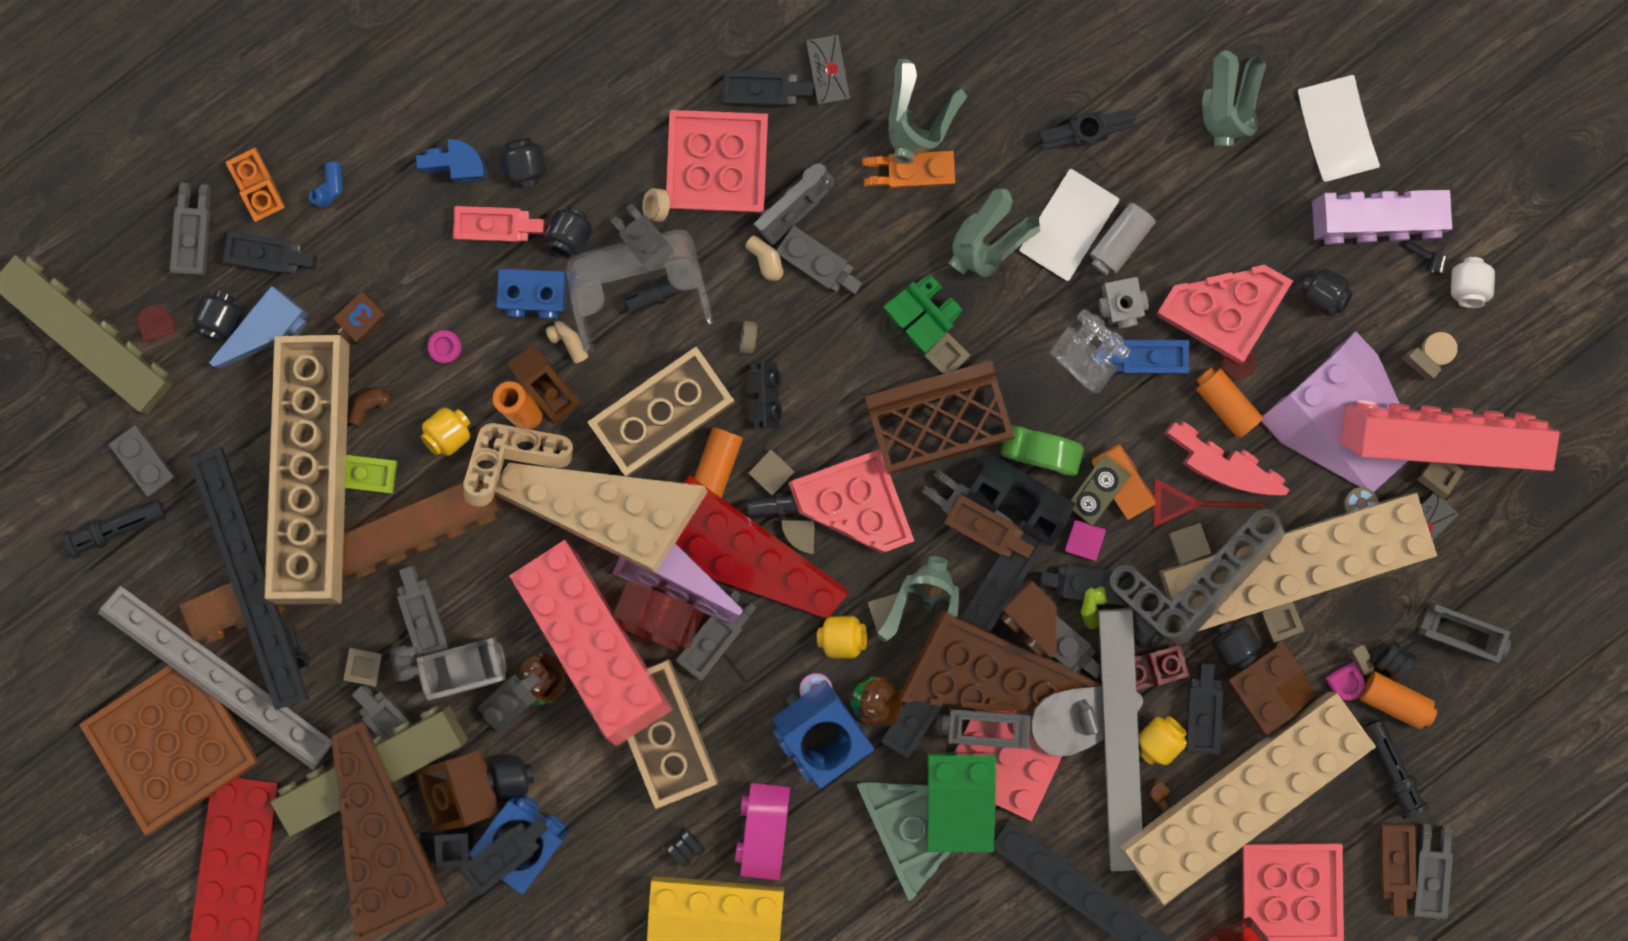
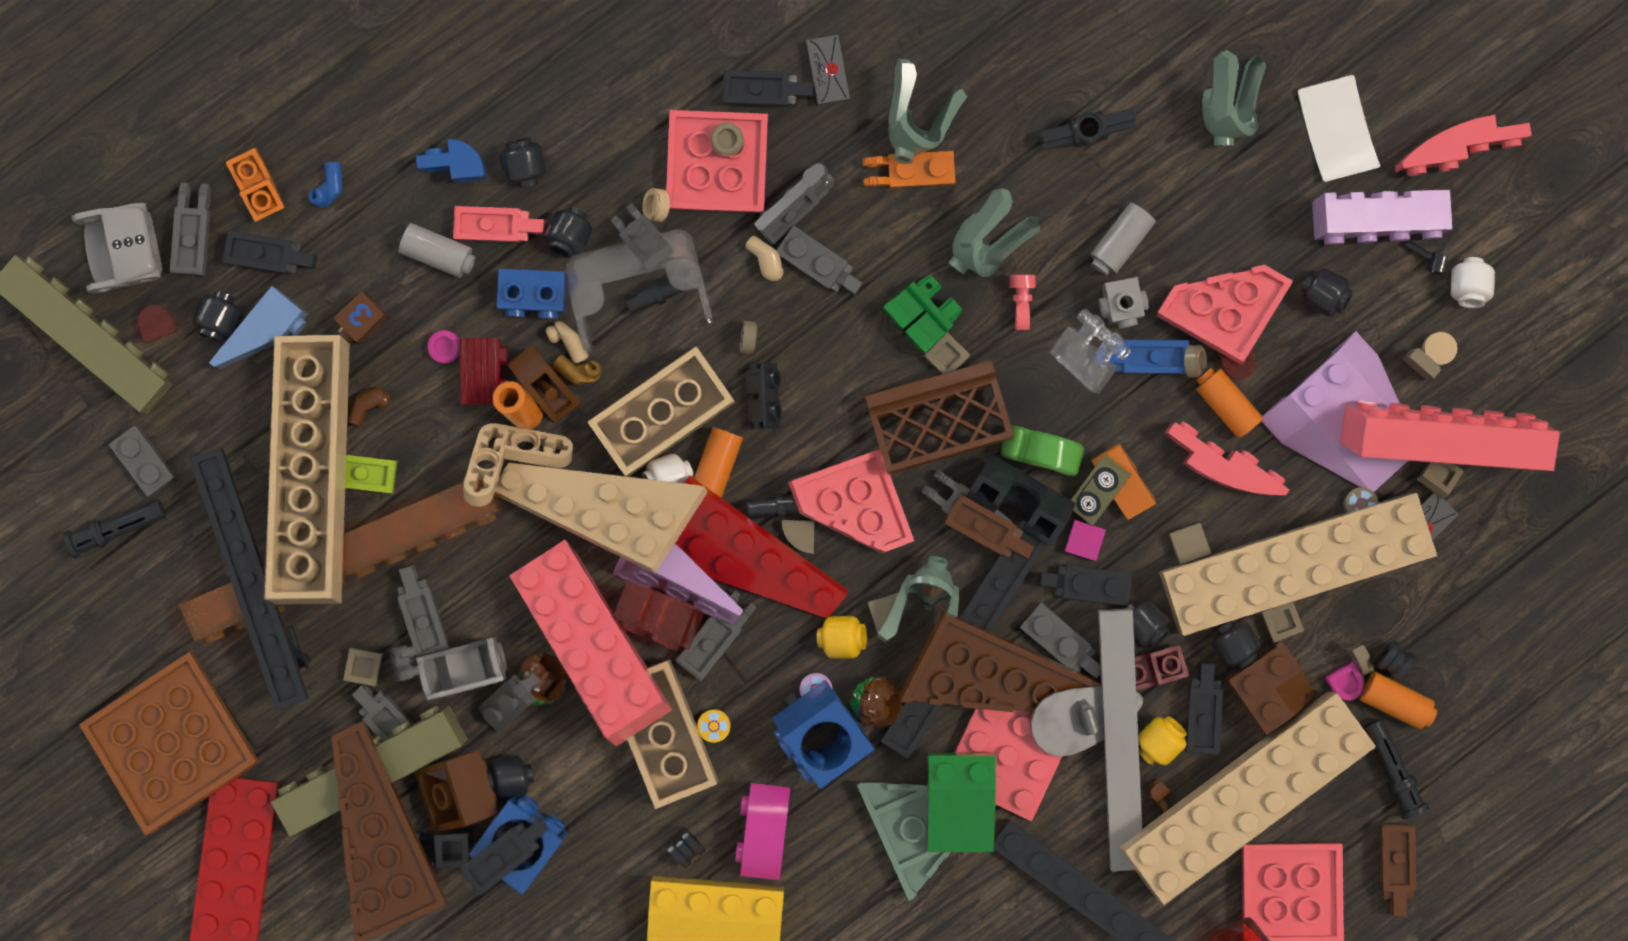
(120, 247): none -> light grey piece
(215, 677): light grey tile -> none
(436, 251): none -> light grey brick
(445, 431): yellow head -> none
(481, 369): none -> dark red brick
(577, 374): none -> pearl gold arm
(668, 469): none -> white head
(713, 725): none -> yellow tile
(727, 139): none -> dark tan tile
(771, 472): dark tan tile -> none
(953, 723): dark grey window -> none
(1022, 297): none -> coral piece
(1035, 616): reddish brown slope -> none
(1070, 224): white sticker -> none
(1089, 612): lime arm -> none
(1173, 503): clear red piece -> none
(1195, 361): none -> dark tan tile
(1203, 583): dark grey beam -> none
(1433, 874): dark grey hinge -> none
(1451, 145): none -> coral slope
(1495, 647): dark grey window -> none

